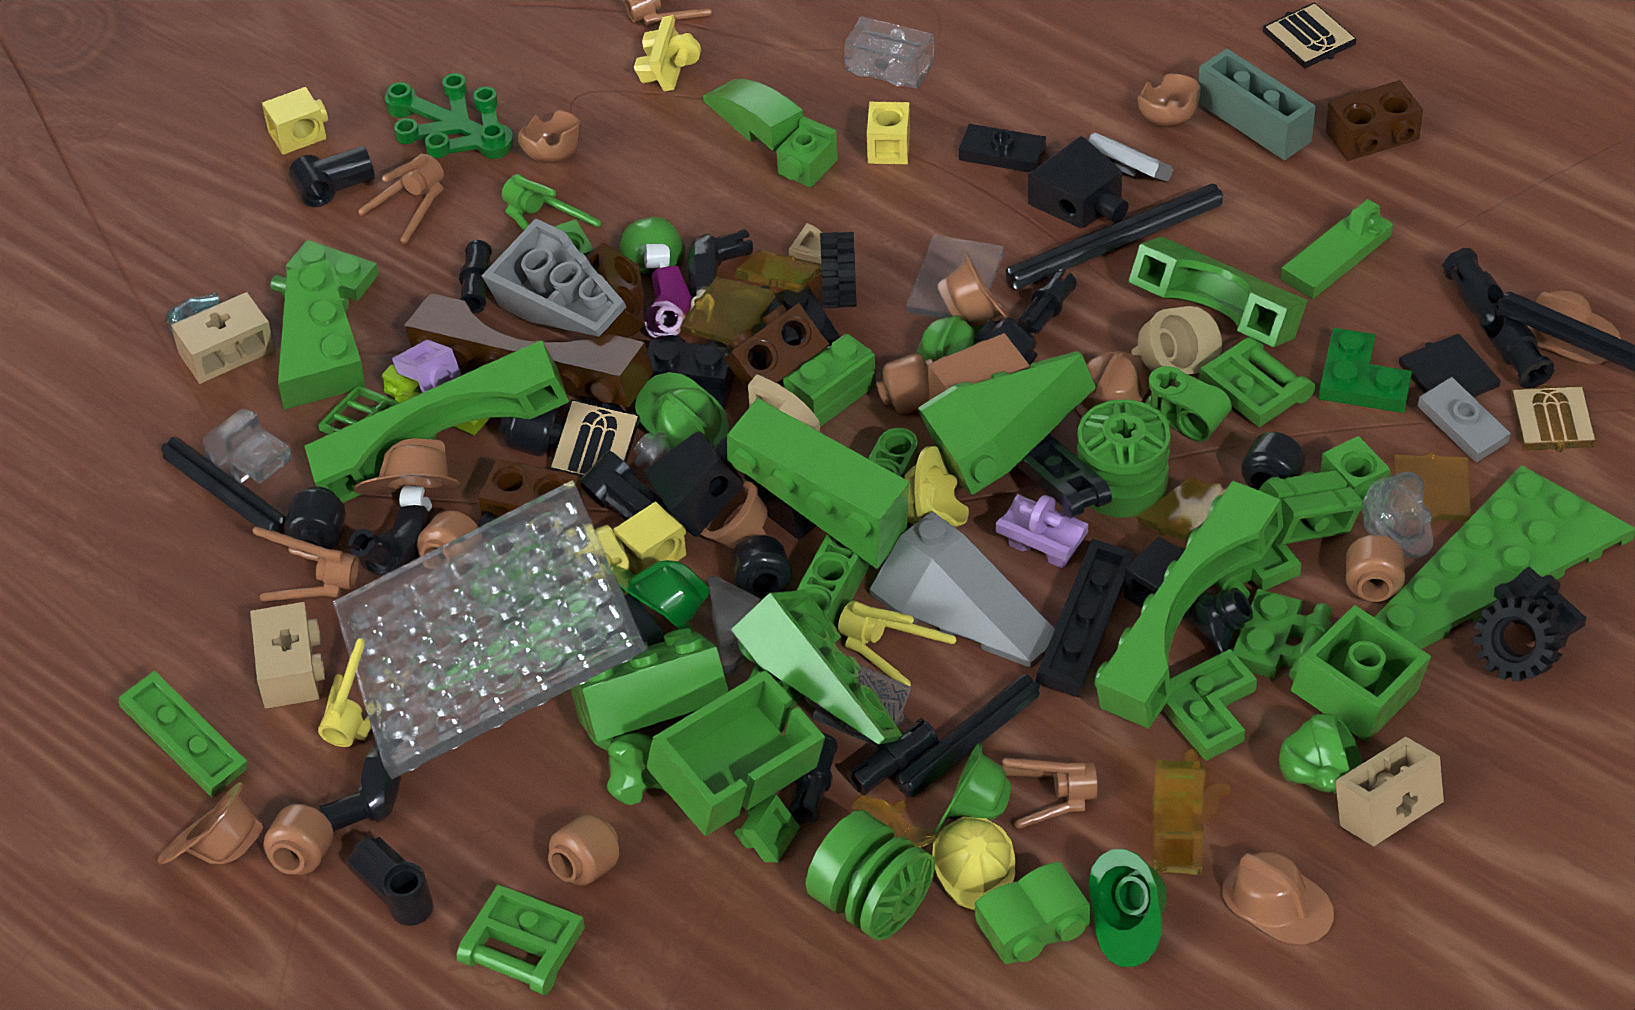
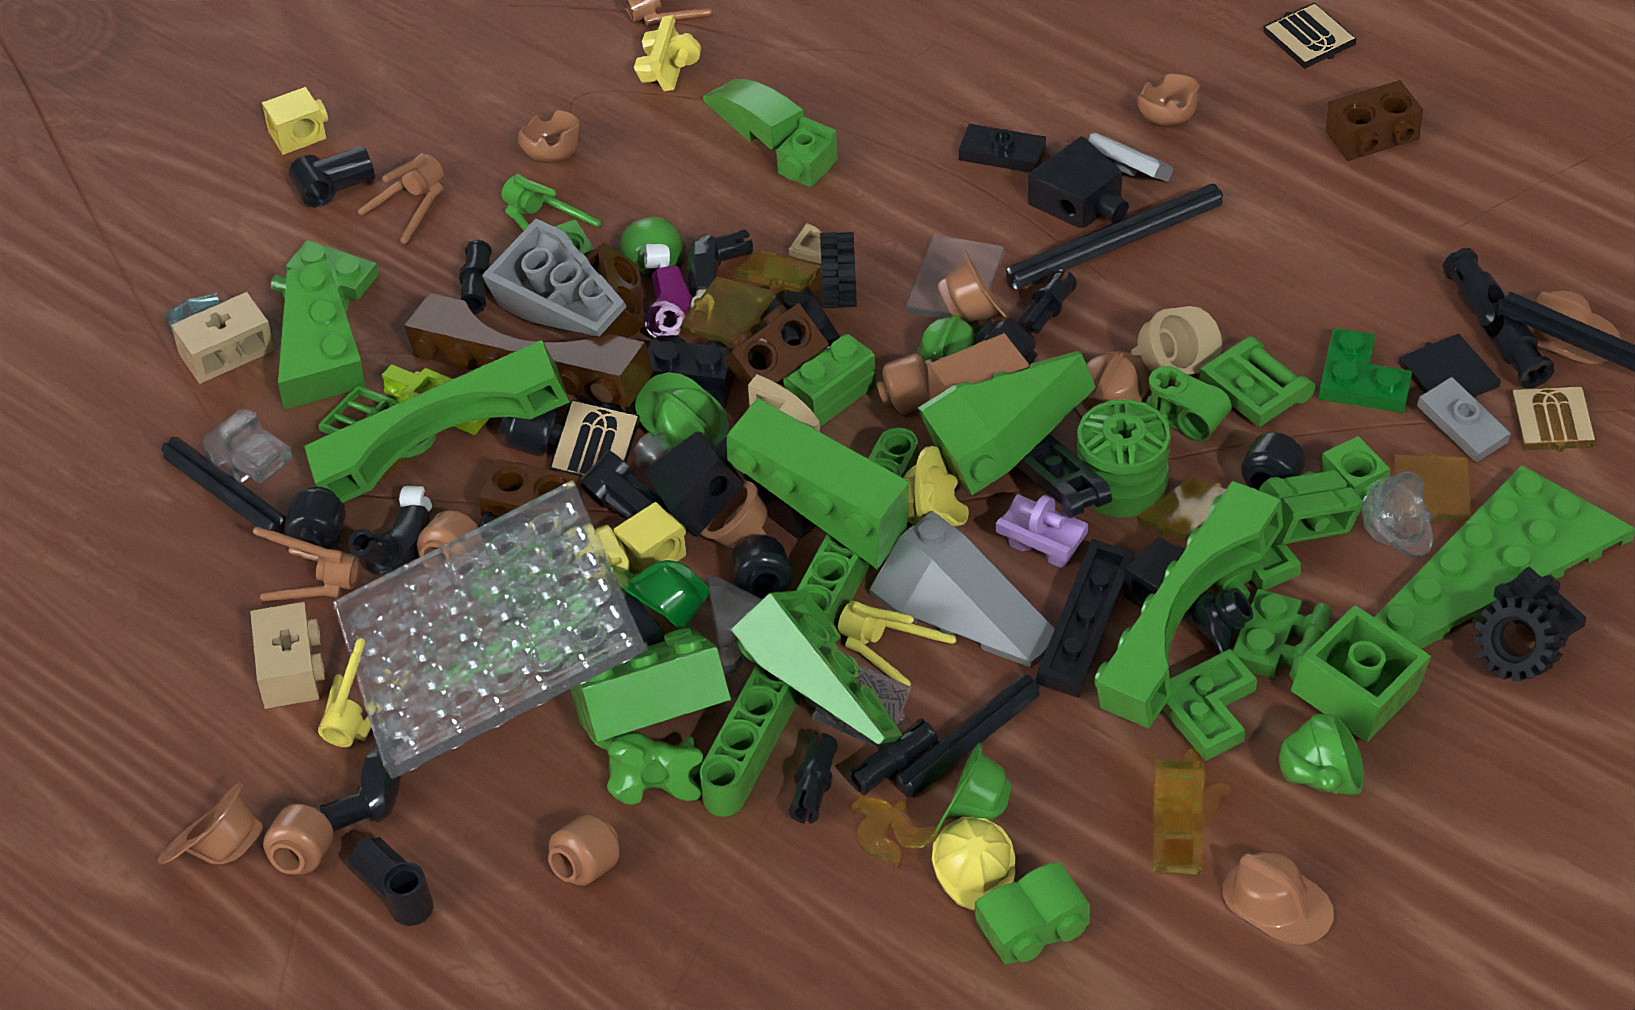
(183, 733): bright green hinge -> none
(411, 464): nougat piece -> none
(428, 364): lavender bracket -> none
(490, 139): green plant -> none
(524, 925): bright green plate -> none
(734, 752): bright green piece -> none
(768, 829): bright green tile -> none
(870, 875): bright green wheel -> none
(888, 132): light yellow brick -> none
(889, 52): clear brick -> none
(1071, 780): nougat plant -> none
(1127, 906): green piece -> none
(1253, 304): bright green arch -> none
(1256, 104): sand green brick -> none
(1337, 250): bright green hinge -> none
(1375, 568): nougat head -> none
(1389, 791): tan brick -> none

